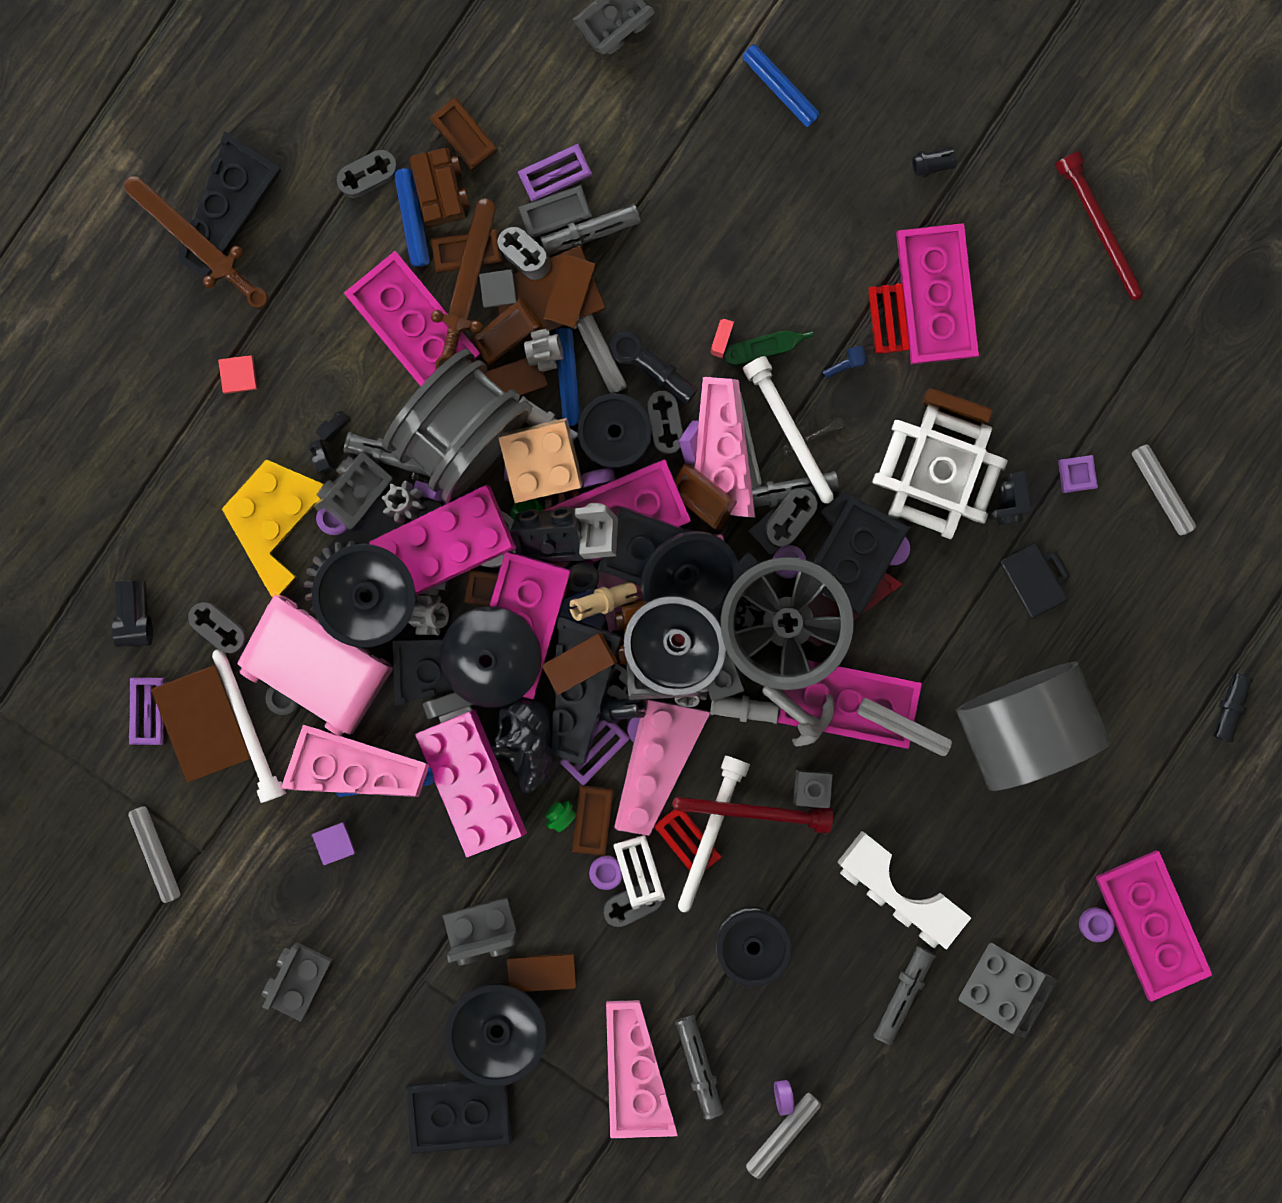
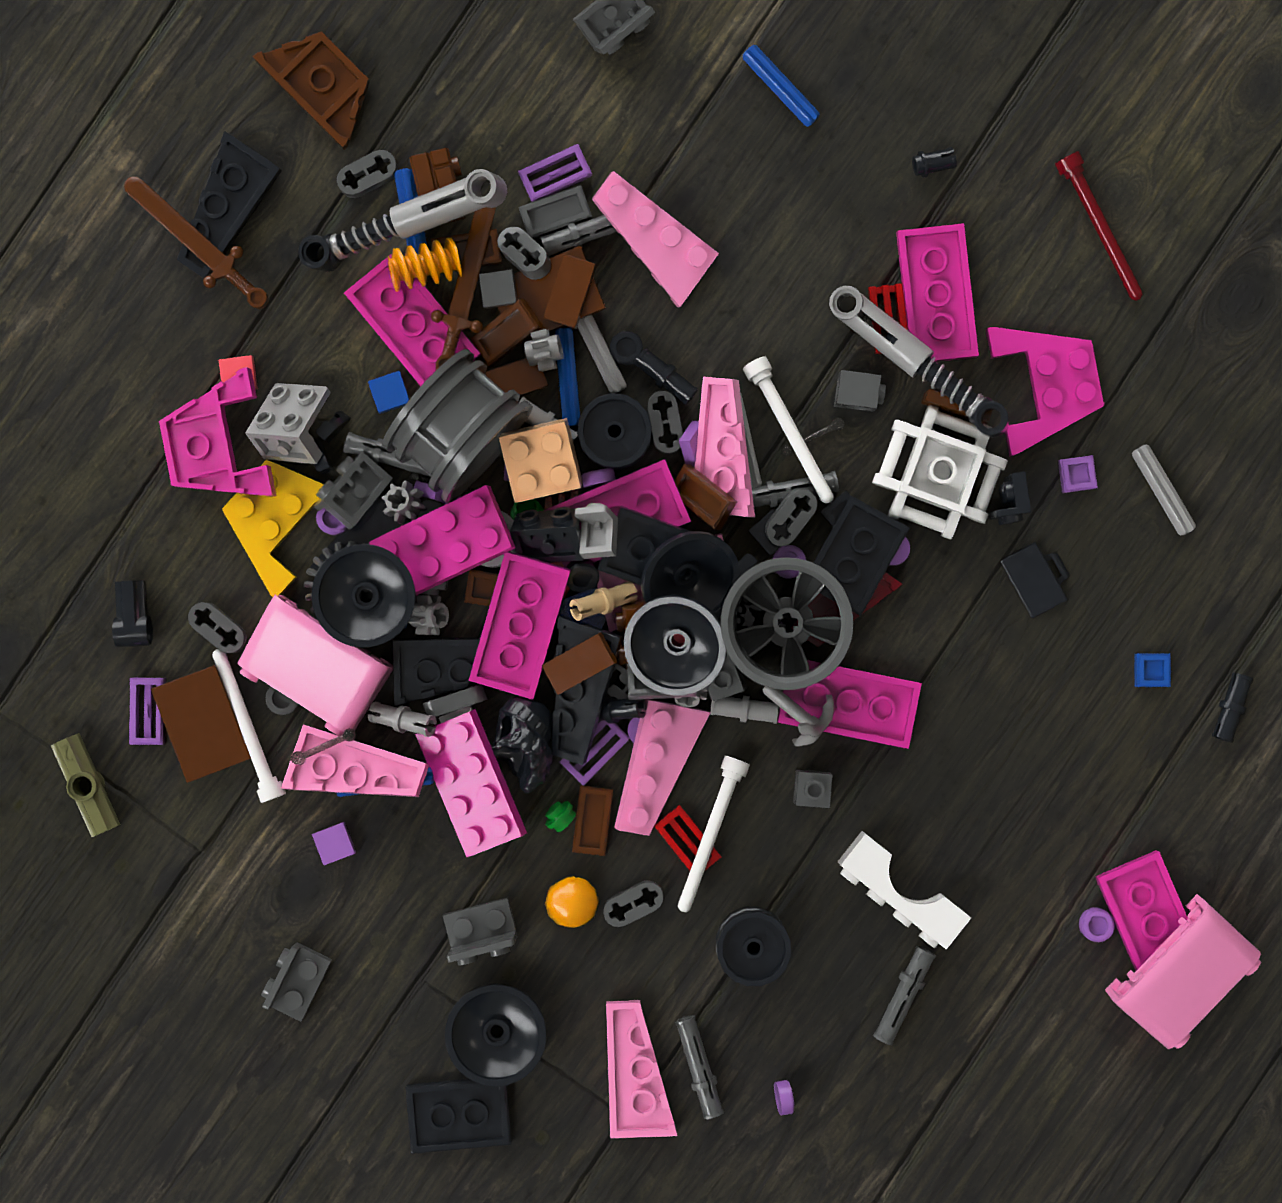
(75, 764): none -> olive piece
(154, 854): light grey axle -> none
(201, 446): none -> dark pink wing
(284, 422): none -> light grey bracket
(299, 758): none -> clear smoke hinge
(320, 82): none -> reddish brown wing
(389, 392): none -> blue tile
(402, 719): none -> light grey pin
(406, 219): none -> piece
(424, 263): none -> light orange piece
(463, 134): reddish brown tile -> none
(506, 640): black dish -> none
(542, 972): reddish brown tile -> none
(571, 902): none -> light orange hair
(605, 872): medium lavender tile -> none
(647, 898): white tile -> none
(661, 242): none -> bright pink wing
(721, 338): coral tile -> none
(766, 345): dark green piece -> none
(783, 1136): light grey axle -> none
(817, 818): dark red piece -> none
(856, 358): dark blue hand -> none
(859, 391): none -> dark grey brick
(904, 727): light grey axle -> none
(915, 358): none -> piece
(1007, 990): dark grey bracket -> none
(1033, 727): dark grey wheel -> none
(1061, 379): none -> dark pink wing
(1152, 669): none -> blue tile
(1186, 975): none -> bright pink windscreen

